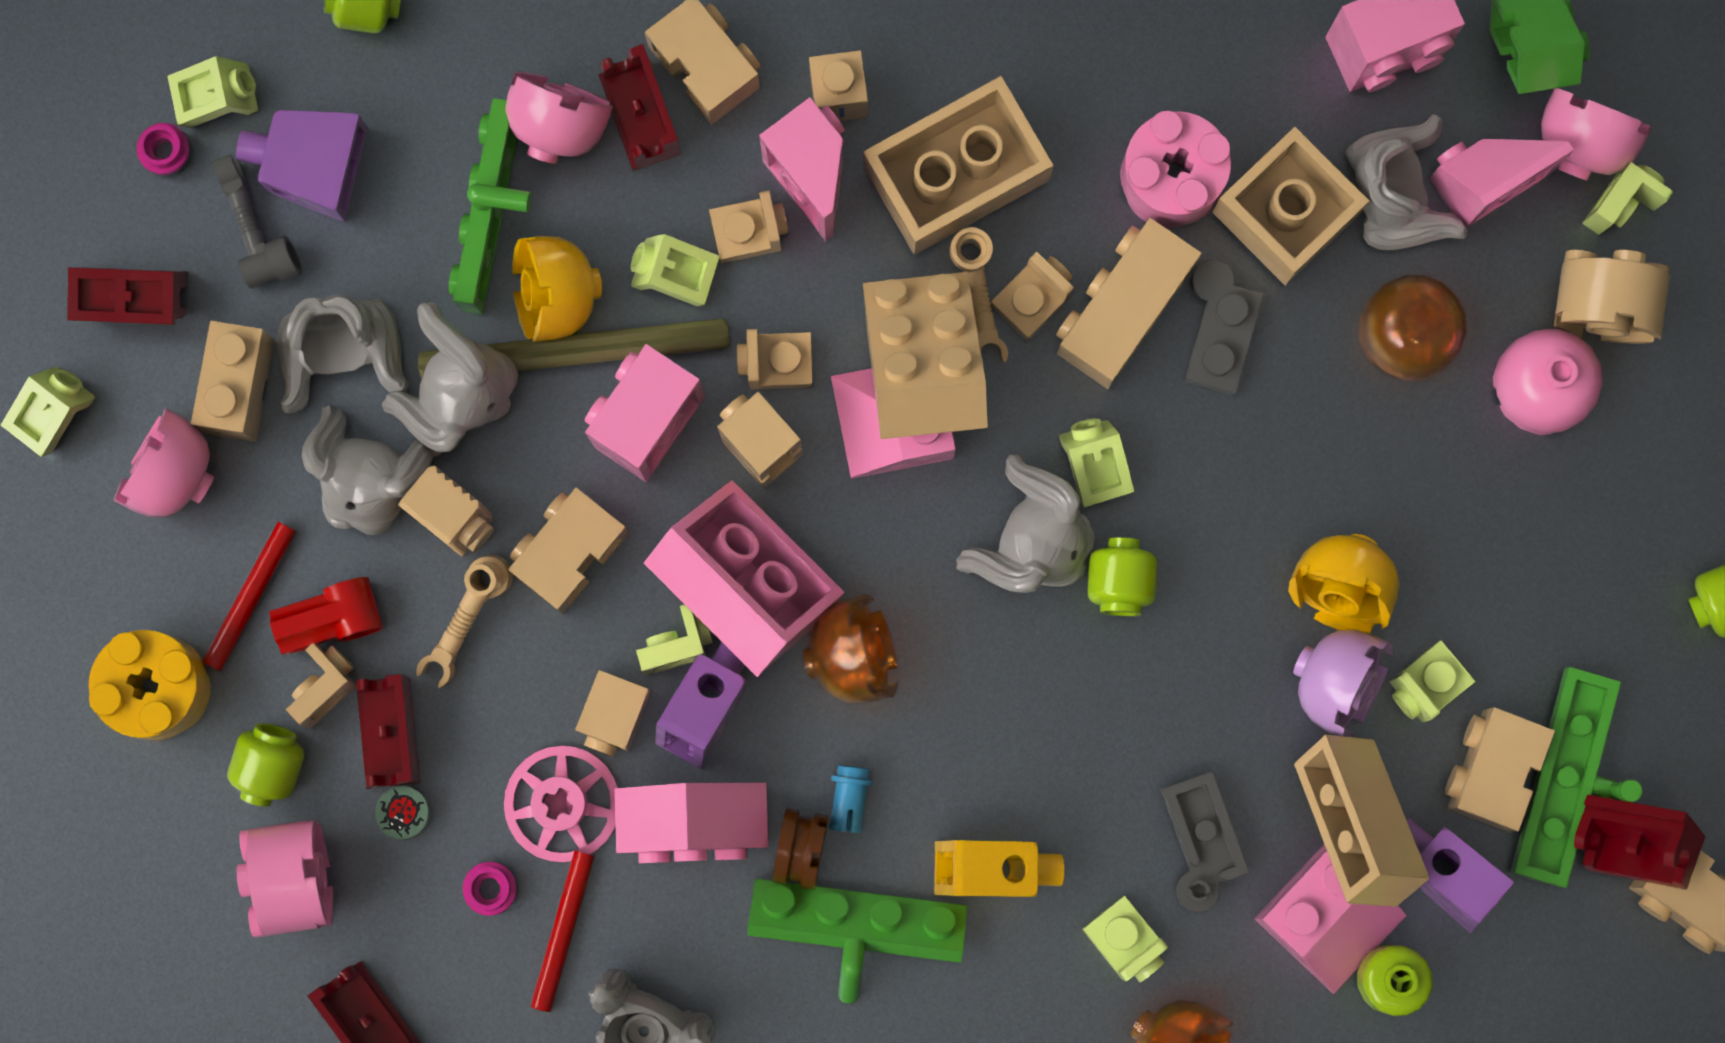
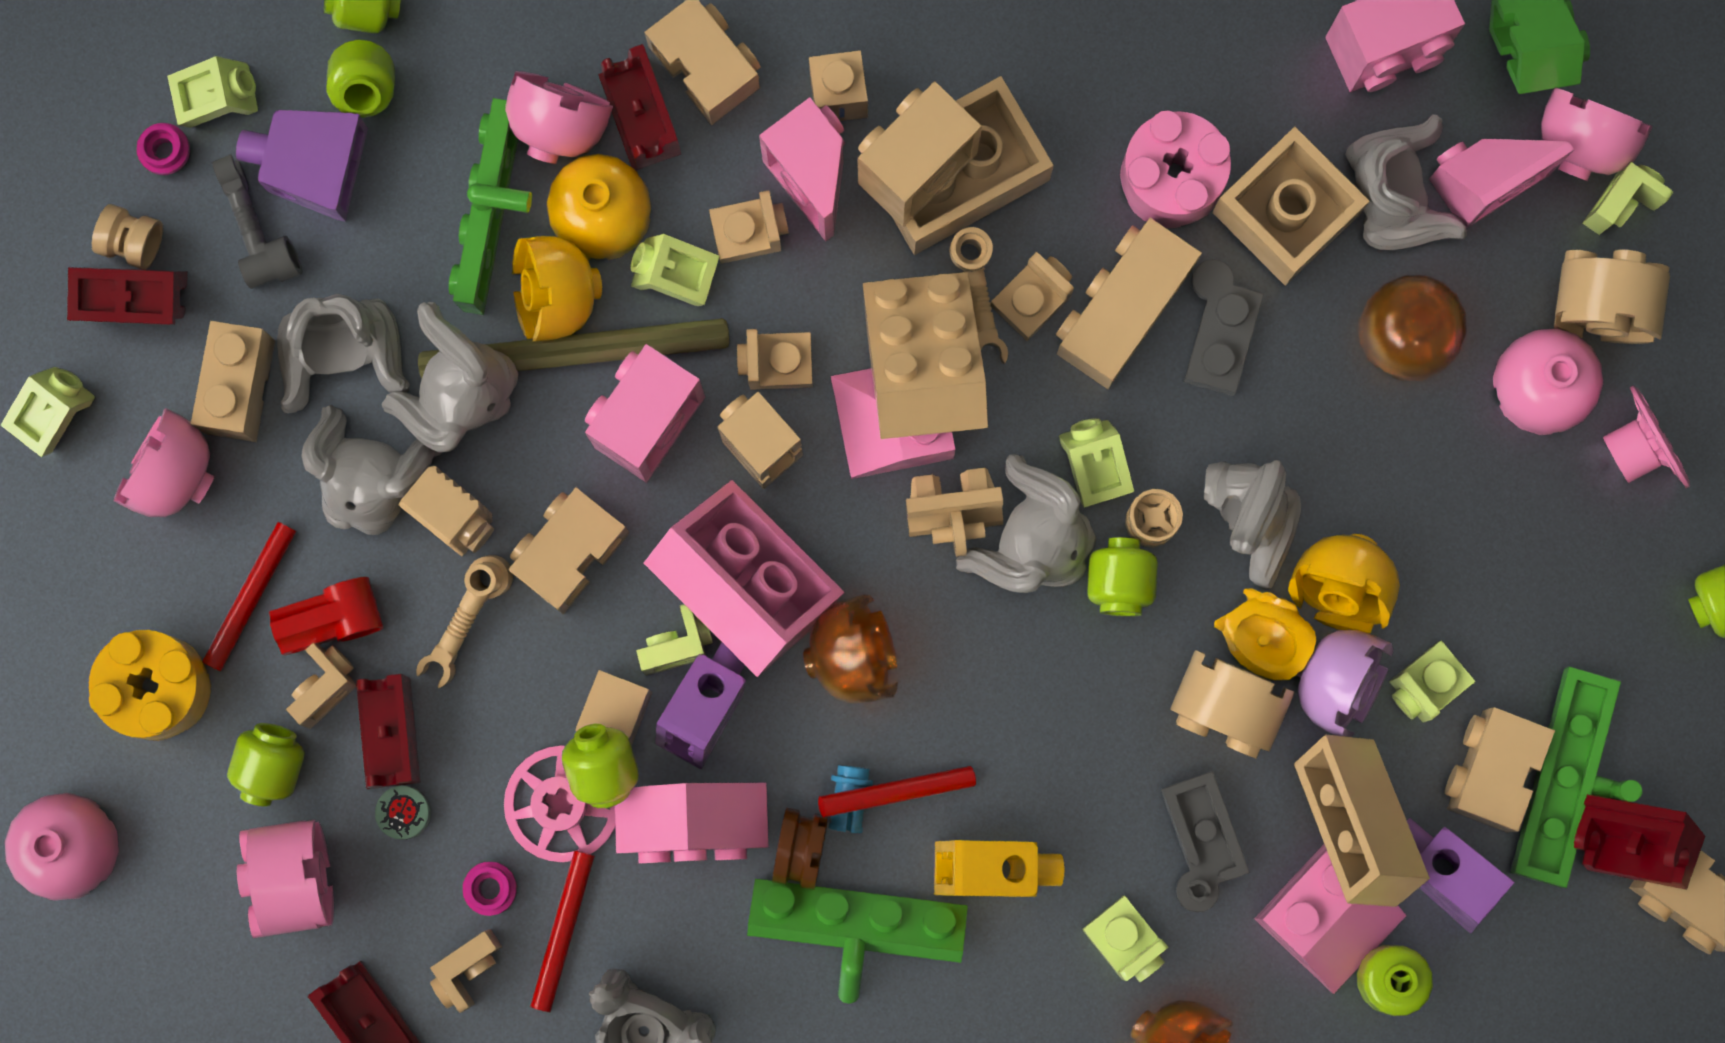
(61, 846): none -> bright pink cylinder
(127, 236): none -> tan wheel
(360, 78): none -> lime head
(469, 959): none -> tan bracket
(599, 206): none -> yellow cylinder
(600, 765): none -> lime head
(896, 791): none -> red bar
(917, 152): none -> tan brick
(954, 515): none -> tan hips
(1159, 510): none -> tan wheel
(1230, 703): none -> tan brick
(1258, 511): none -> light grey hair
(1268, 635): none -> yellow hat
(1642, 445): none -> bright pink wheel

